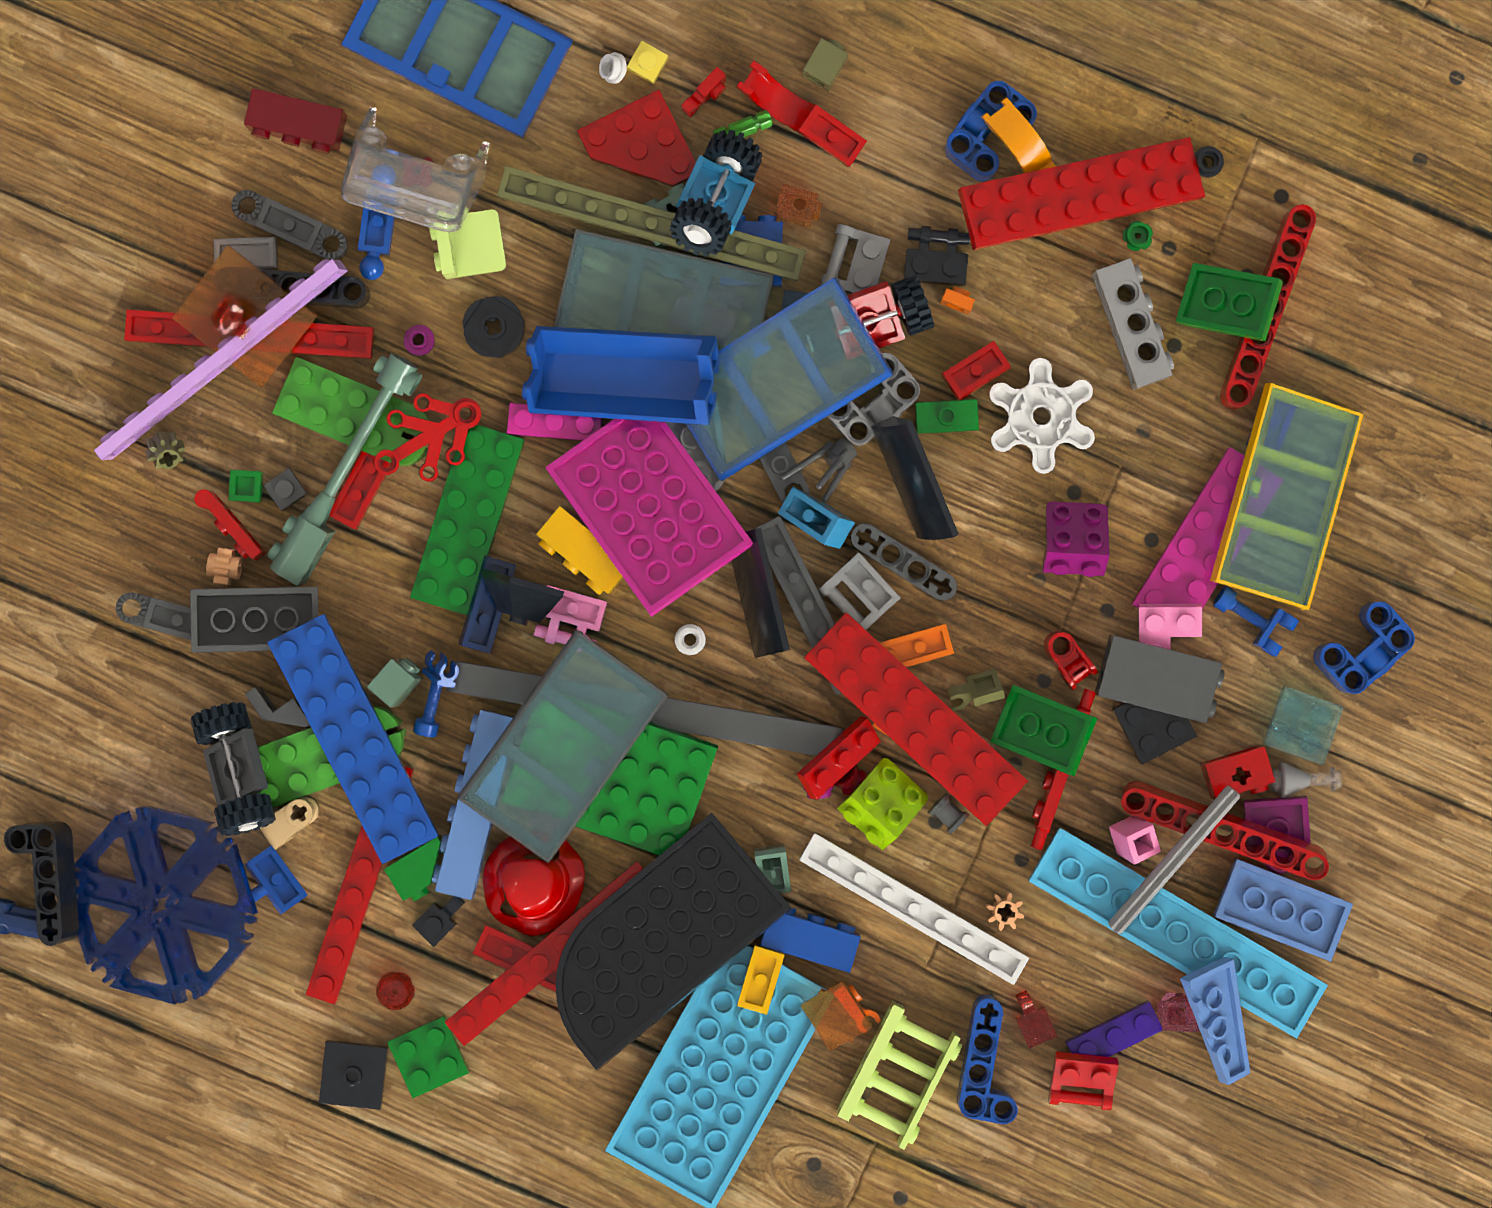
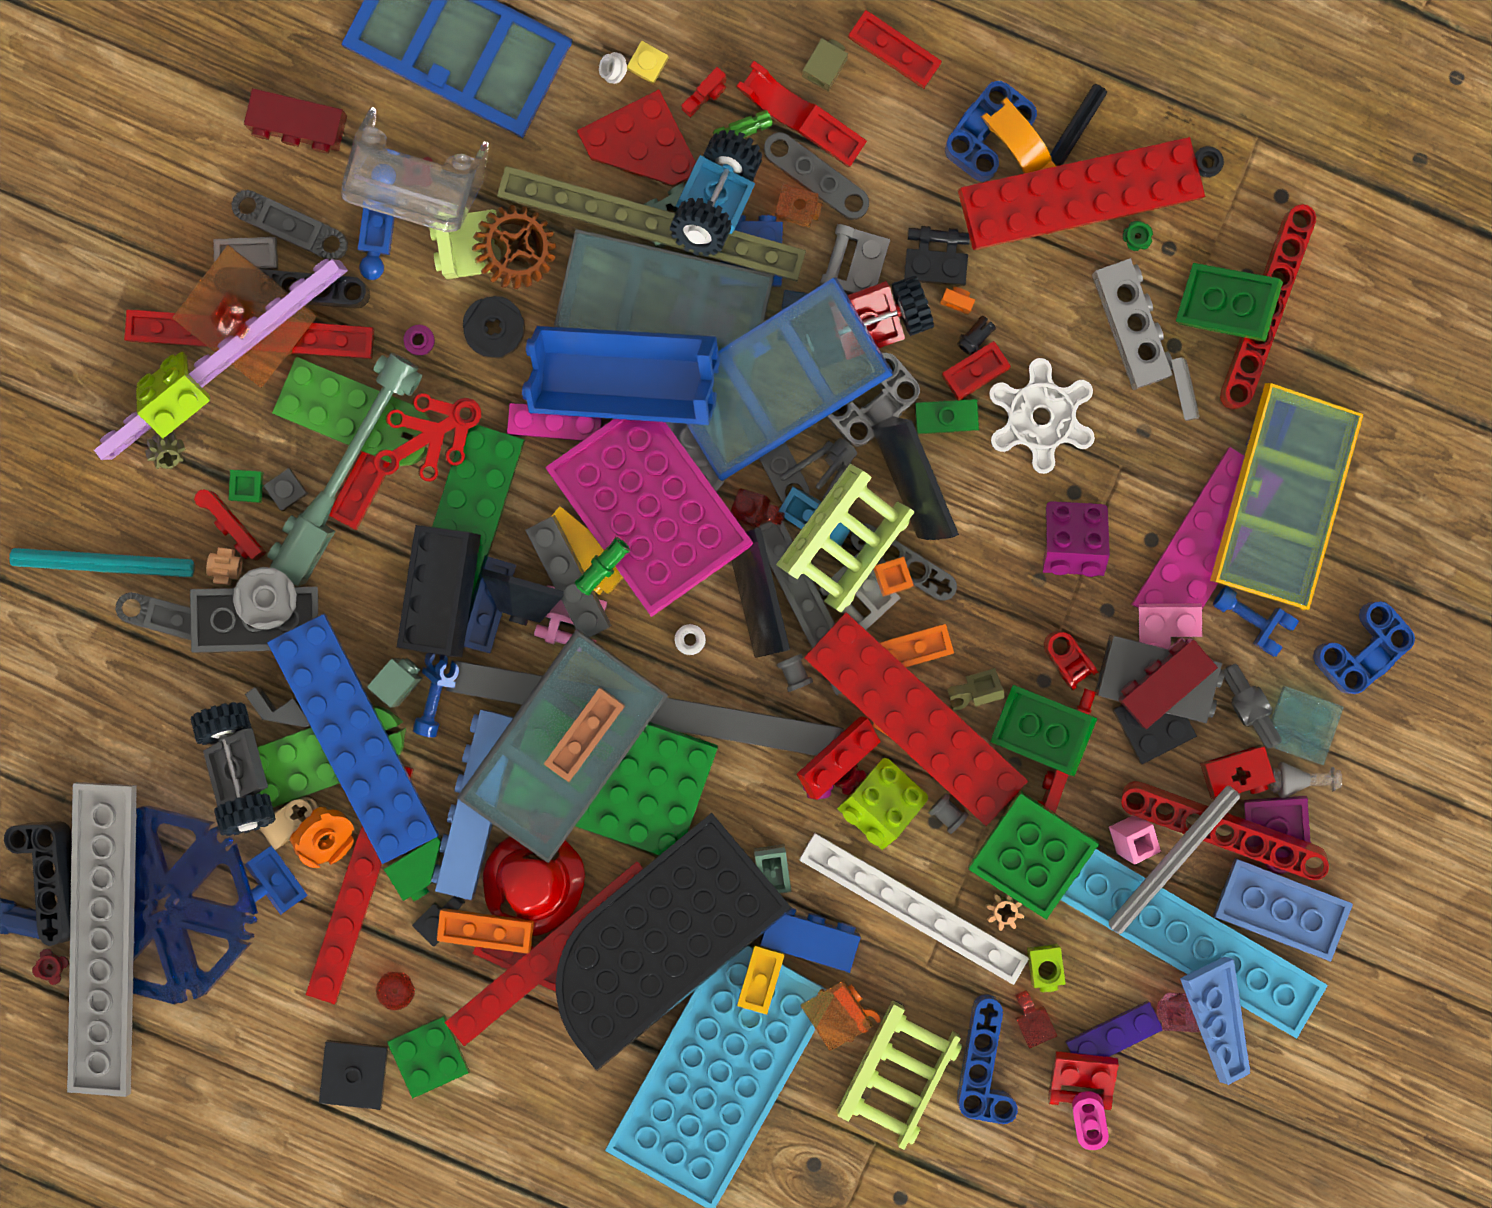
(41, 968): none -> dark red plate
(101, 938): none -> light grey plate
(102, 562): none -> teal axle
(169, 395): none -> lime bracket
(264, 598): none -> light grey tile
(313, 828): none -> orange plate
(438, 591): none -> black slope
(485, 930): none -> orange plate
(525, 254): none -> dark orange gear
(563, 571): none -> dark grey plate
(584, 734): none -> nougat plate
(602, 566): none -> green pin
(753, 508): none -> clear red plate
(794, 672): none -> dark grey bush
(816, 176): none -> dark grey plate
(822, 523): none -> yellowish green fence
(893, 576): none -> orange plate
(894, 49): none -> red plate
(975, 336): none -> black pin
(1033, 855): none -> green plate
(1037, 956): none -> lime brick
(1078, 124): none -> black axle
(1090, 1118): none -> dark pink plate
(1166, 682): none -> dark red brick
(1185, 389): none -> light grey tile
(1252, 706): none -> dark grey axle

